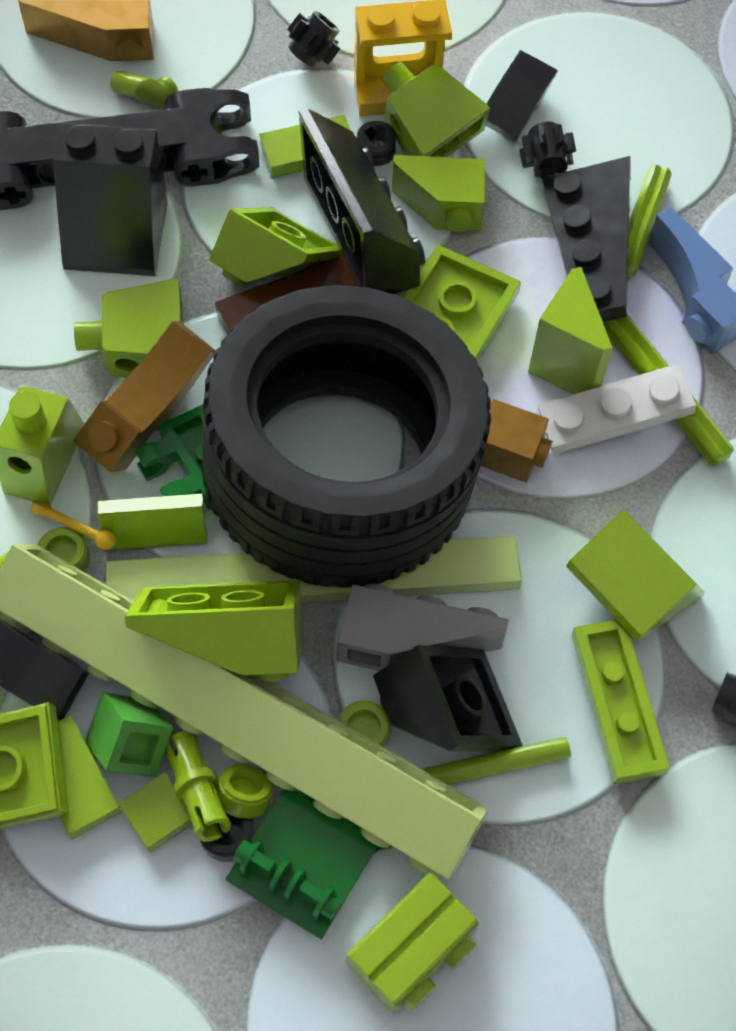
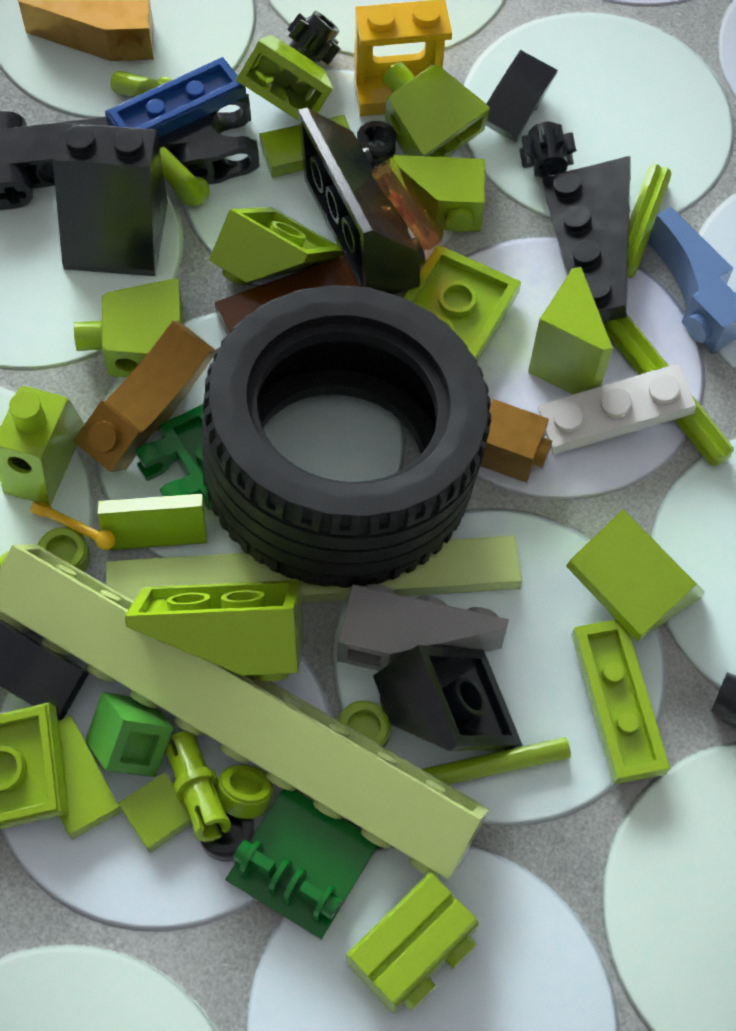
(180, 100): none -> blue tile
(187, 187): none -> lime arm
(285, 77): none -> lime torso
(408, 204): none -> clear orange tile

